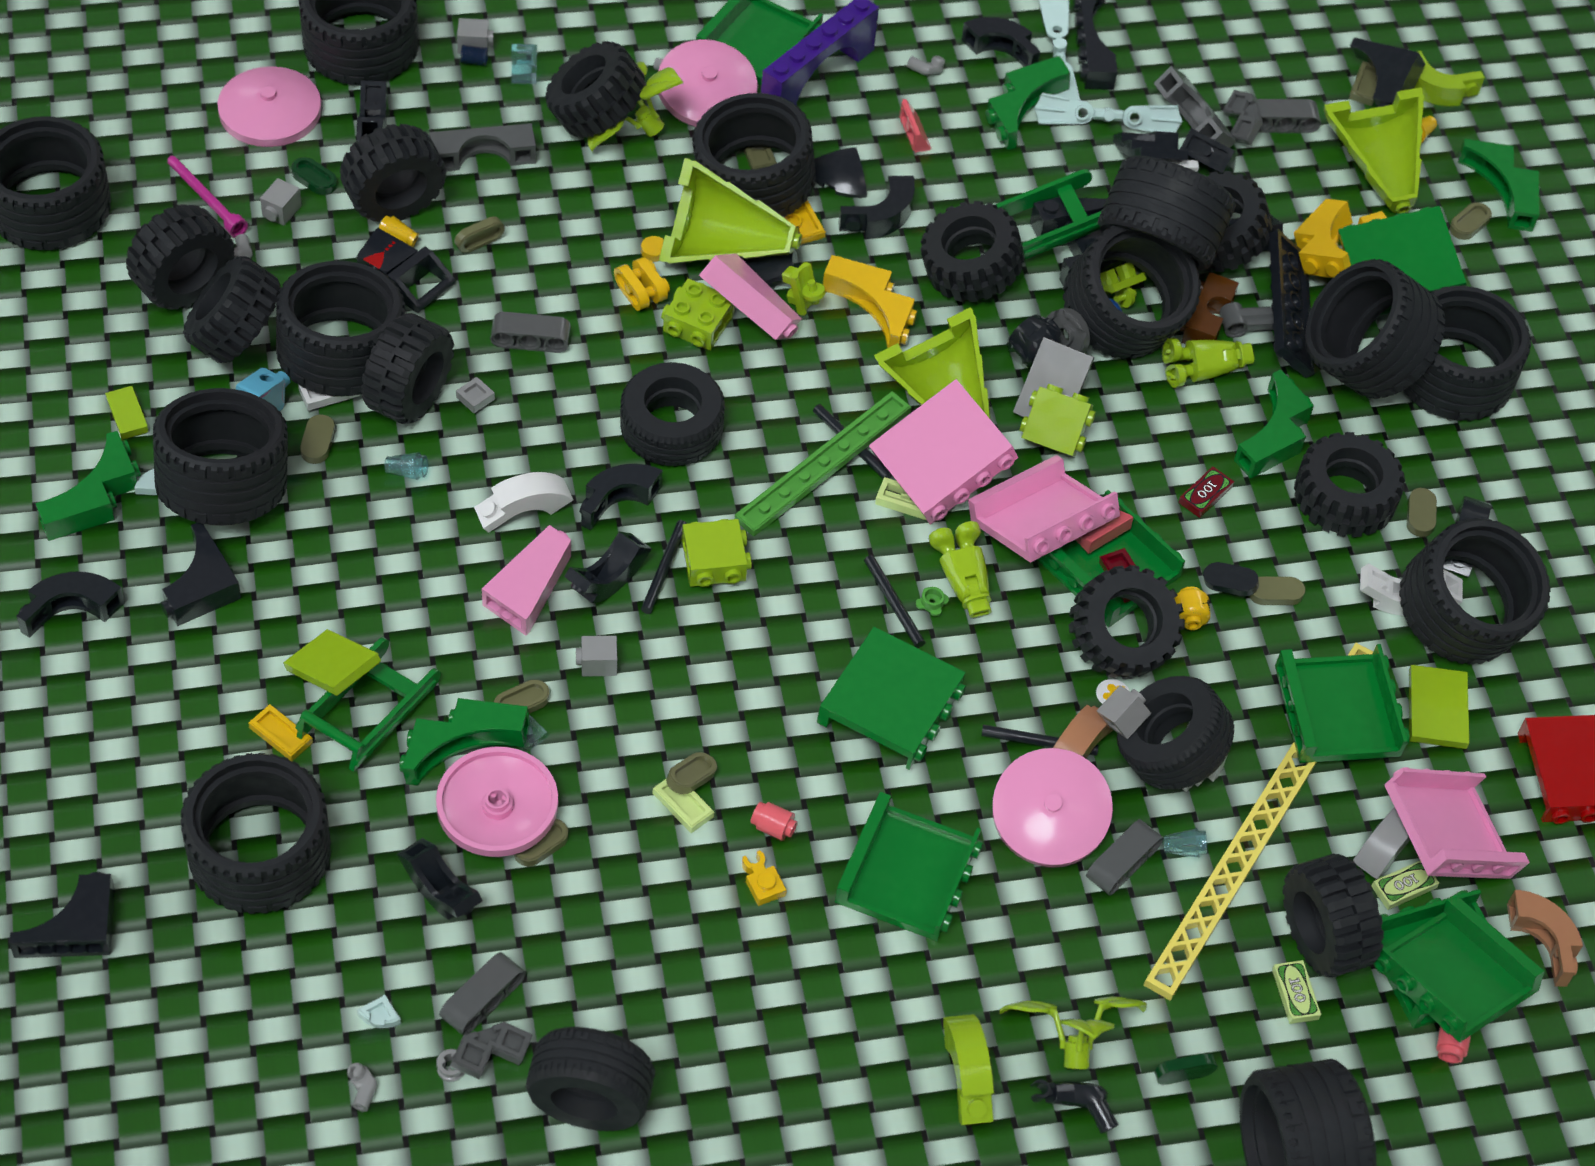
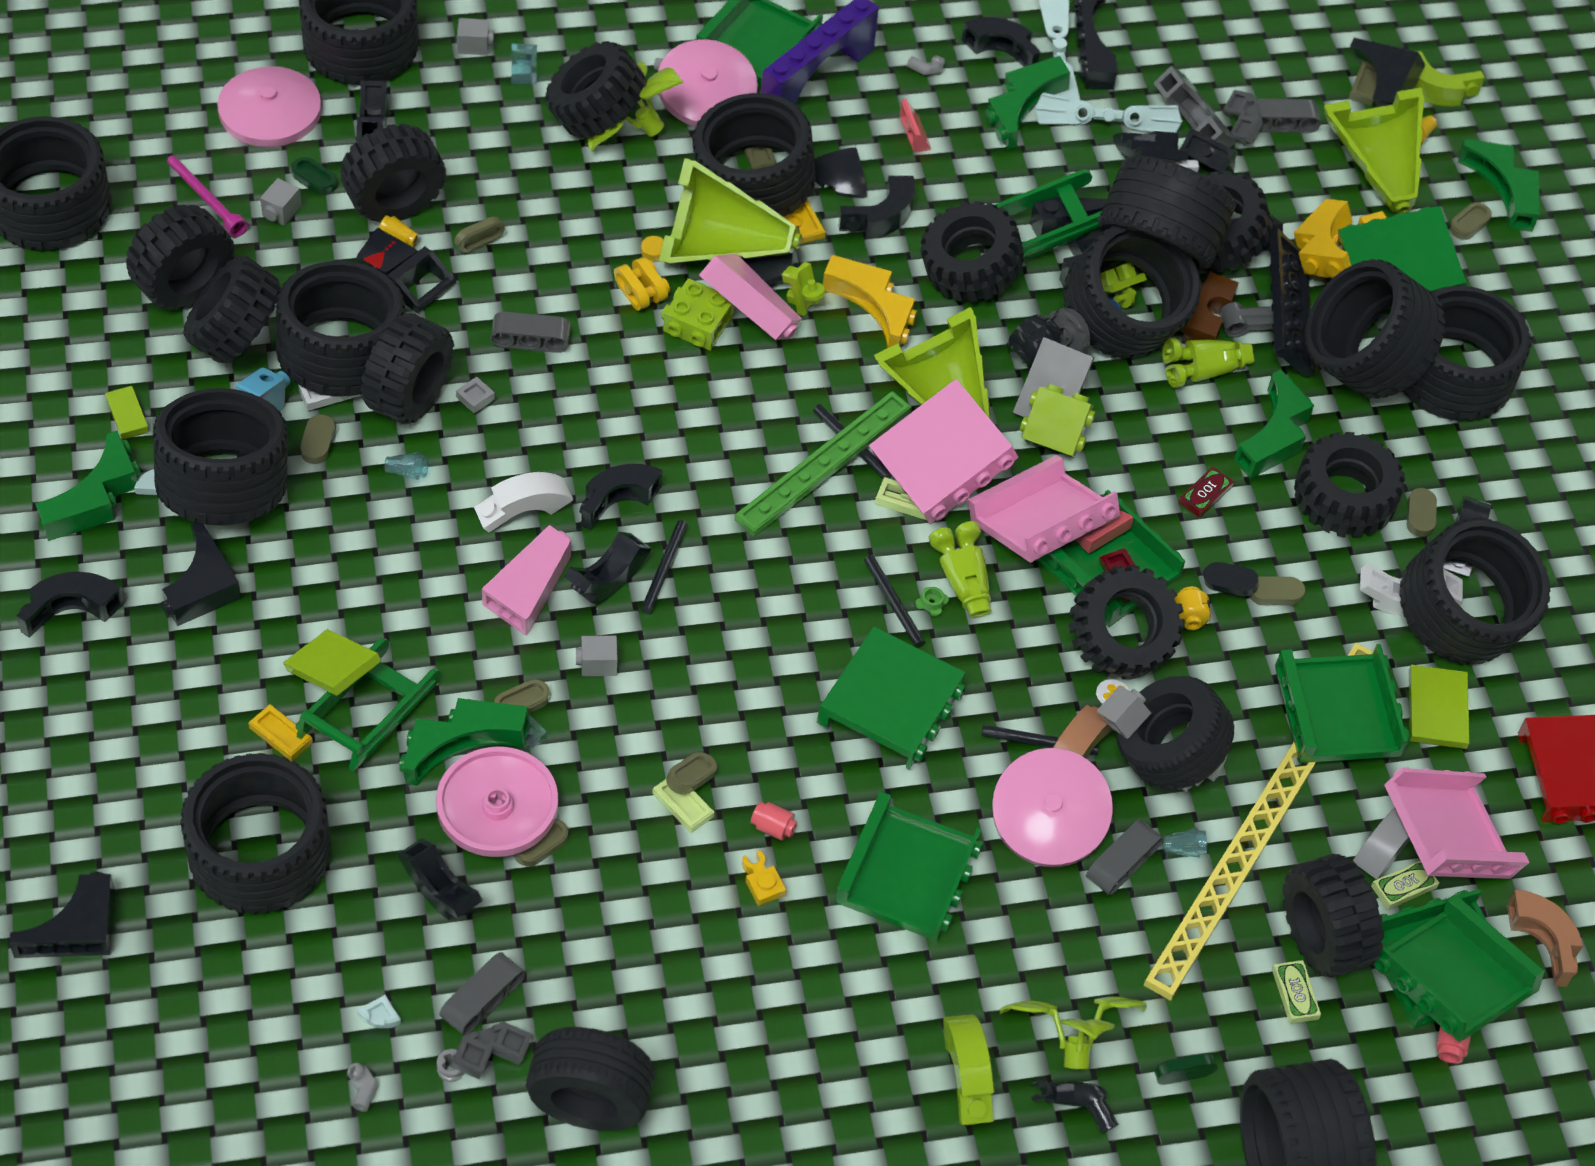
(243, 246): light grey arm -> none
(477, 55): dark blue piece -> none
(510, 142): dark grey arch -> none
(666, 441): black tyre -> none
(715, 552): lime brick -> none

